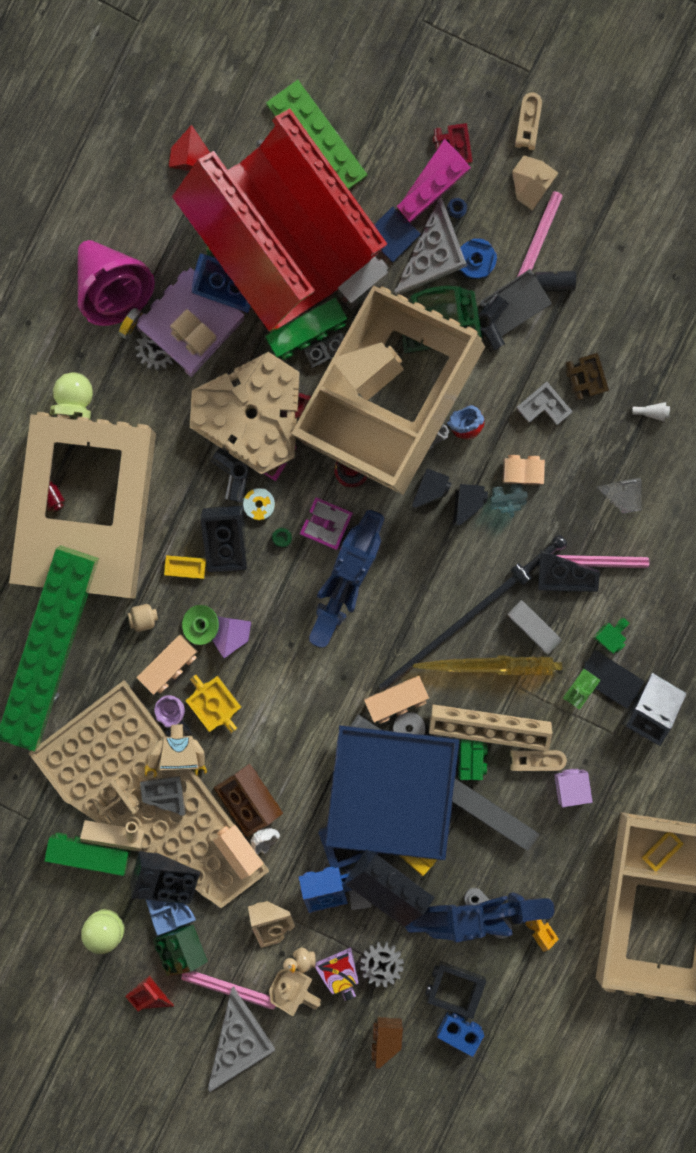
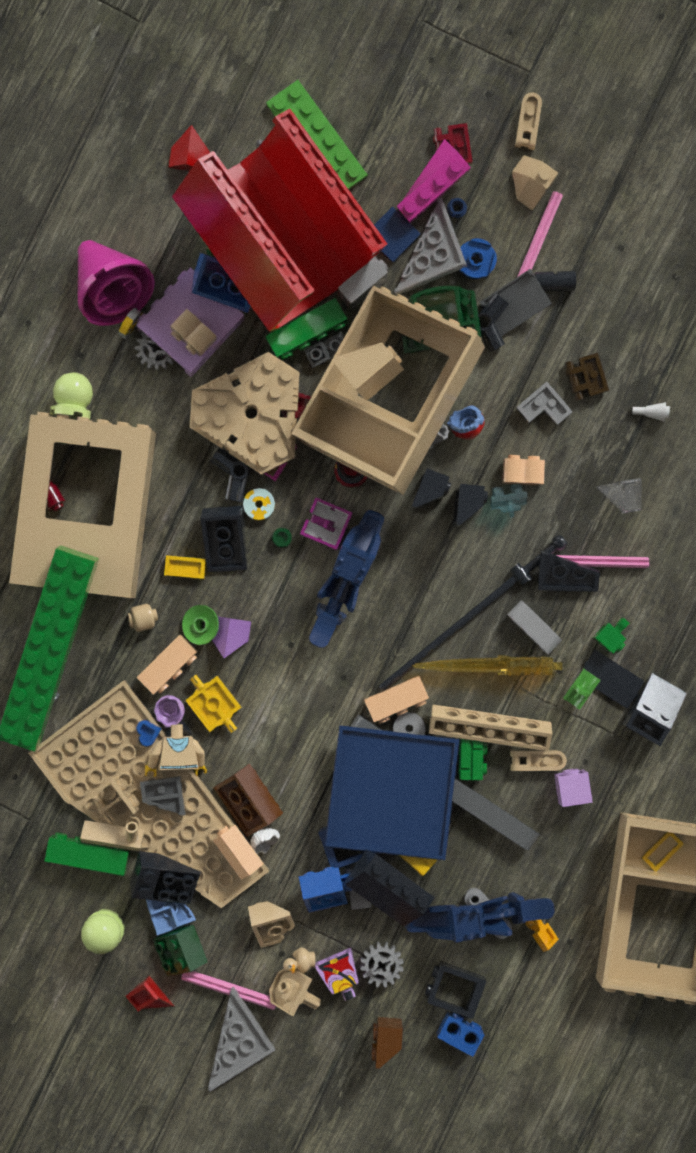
(148, 732): none -> blue tile

